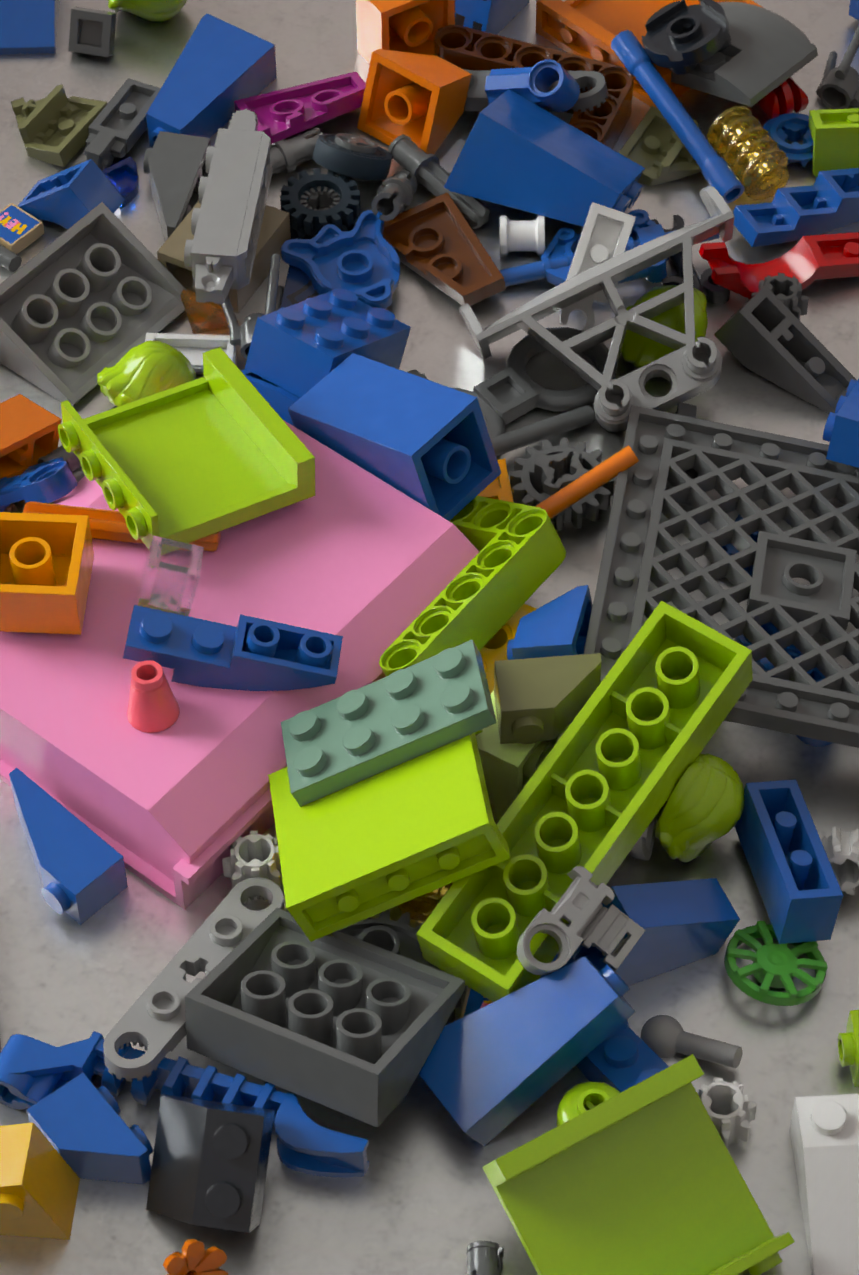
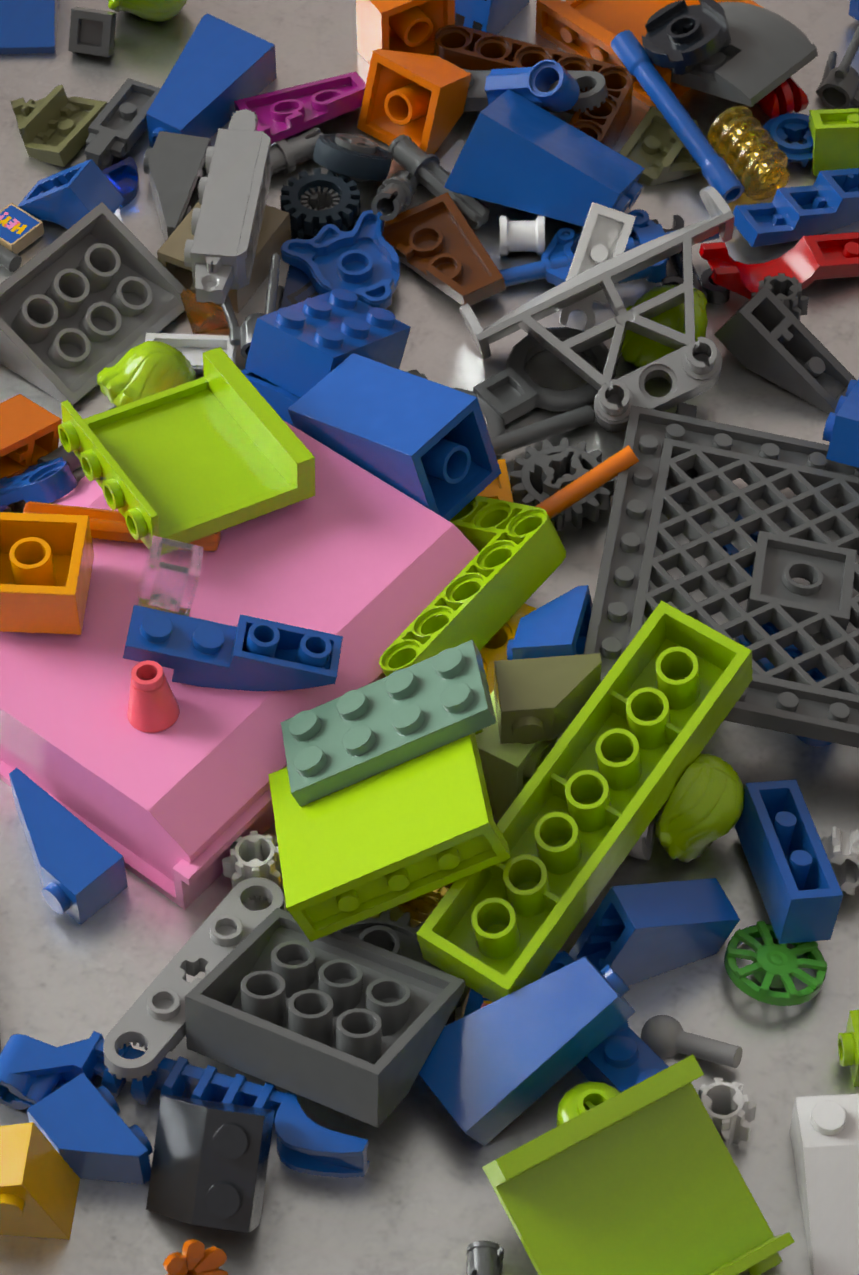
(587, 923): light grey piece -> none

